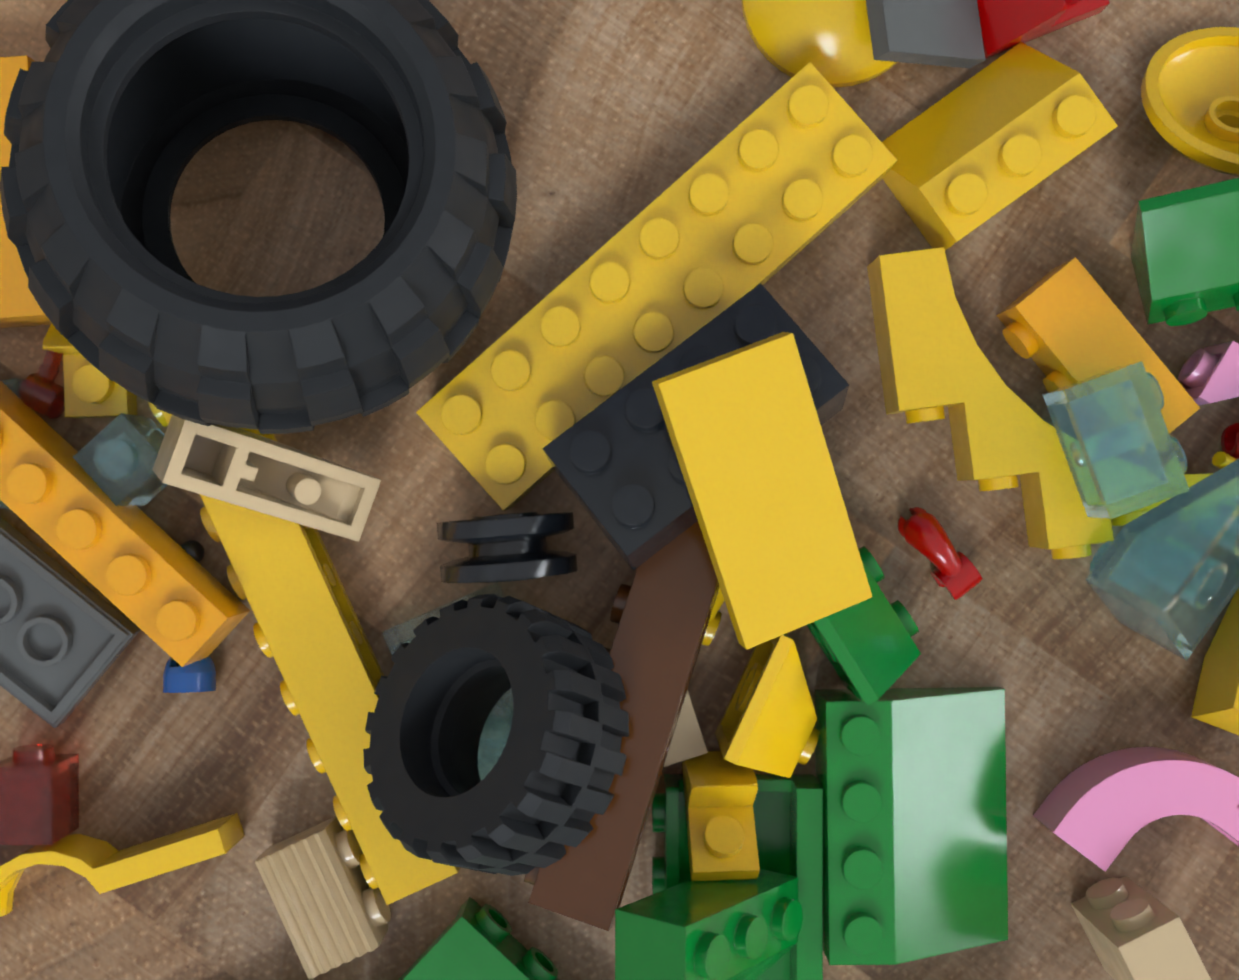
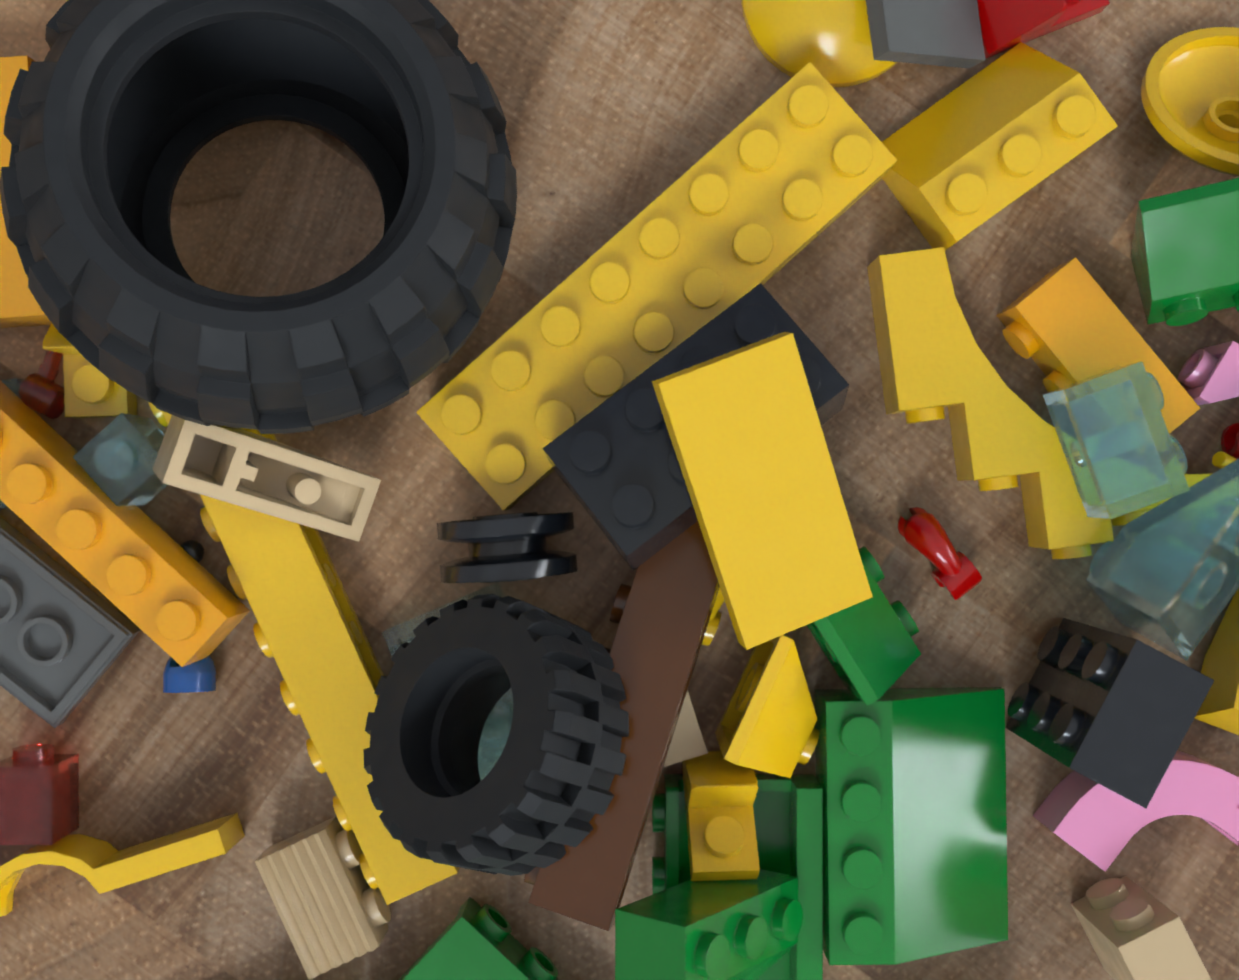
(1108, 707): none -> black brick

